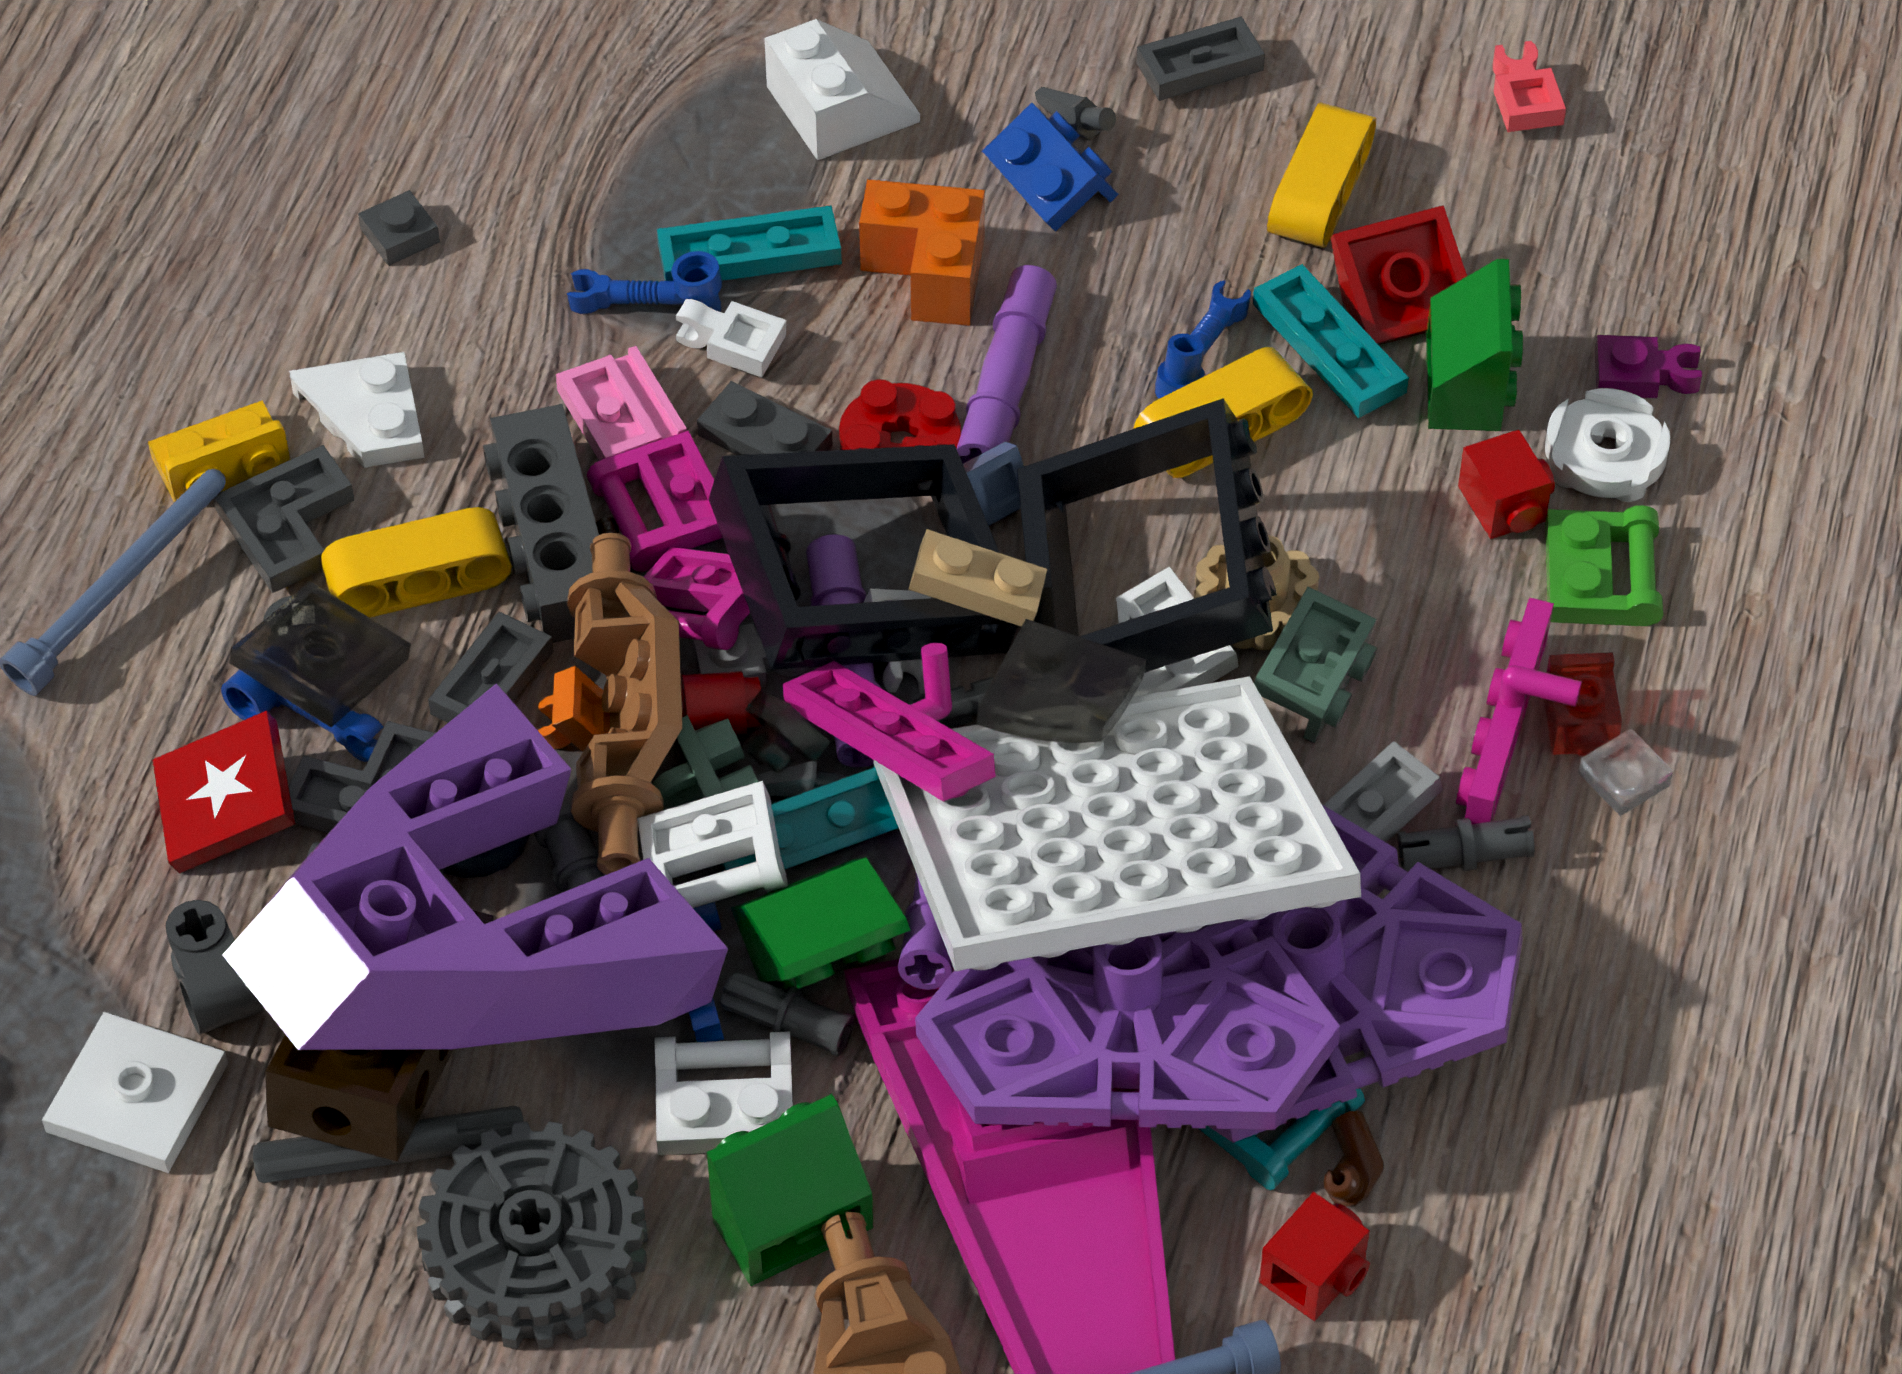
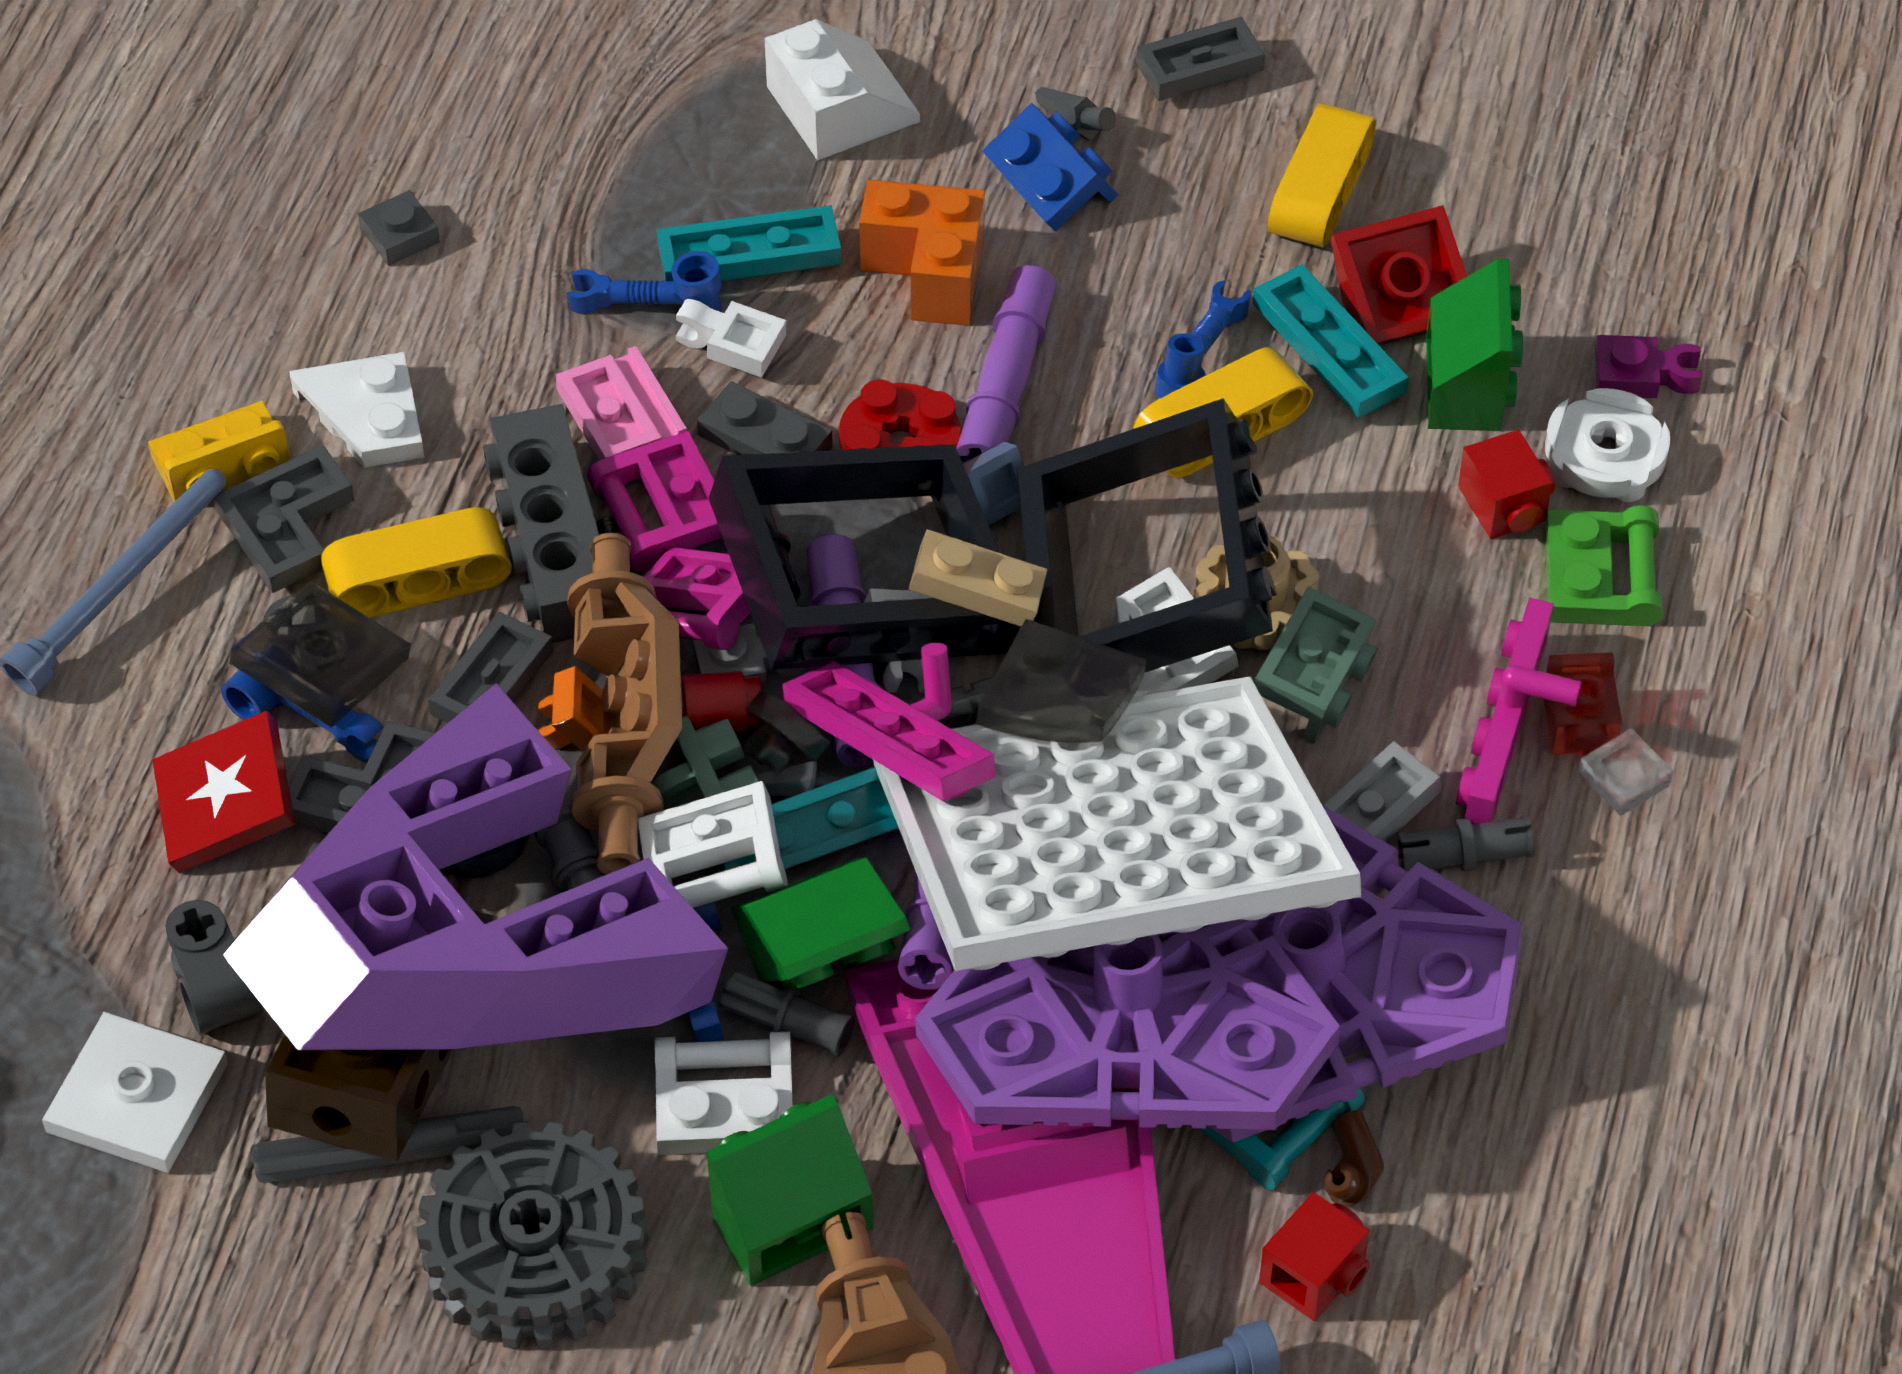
(1526, 95): coral plate -> none

